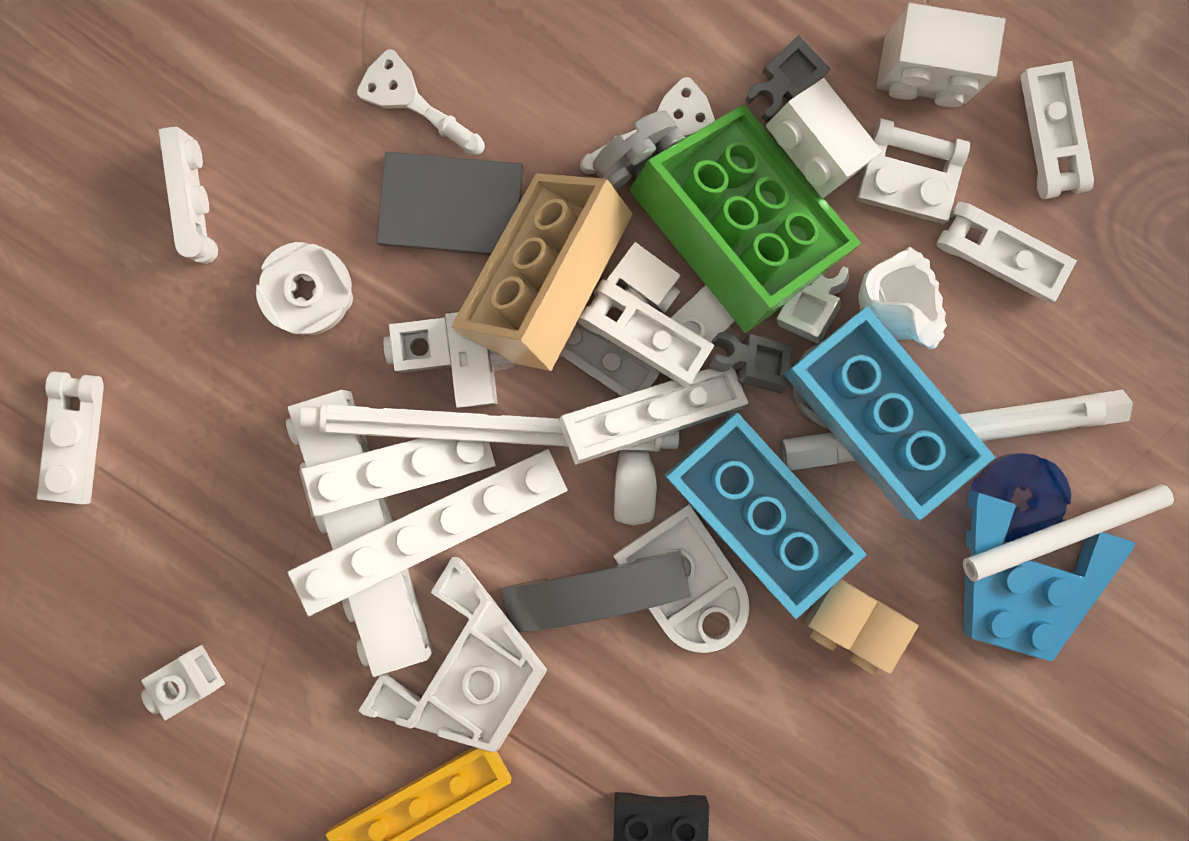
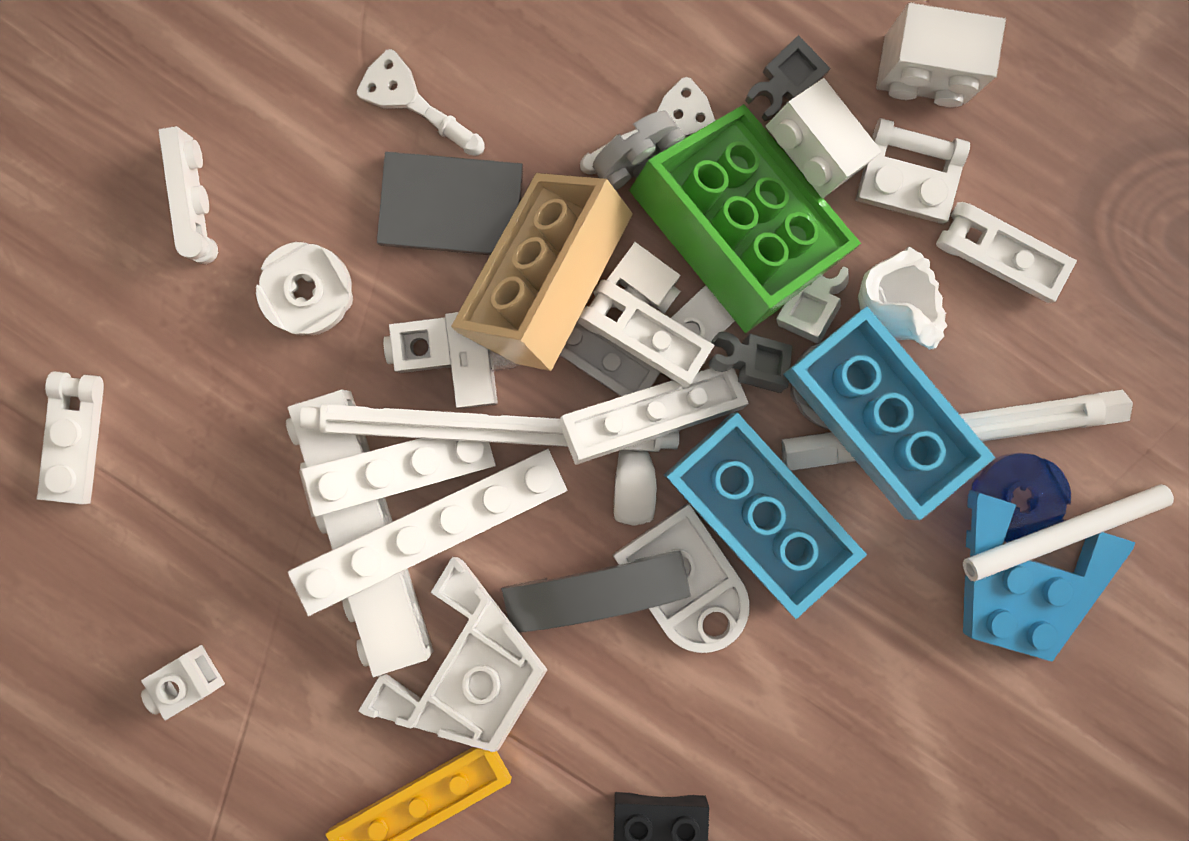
(861, 625): tan brick -> none
(1057, 129): white plate -> none

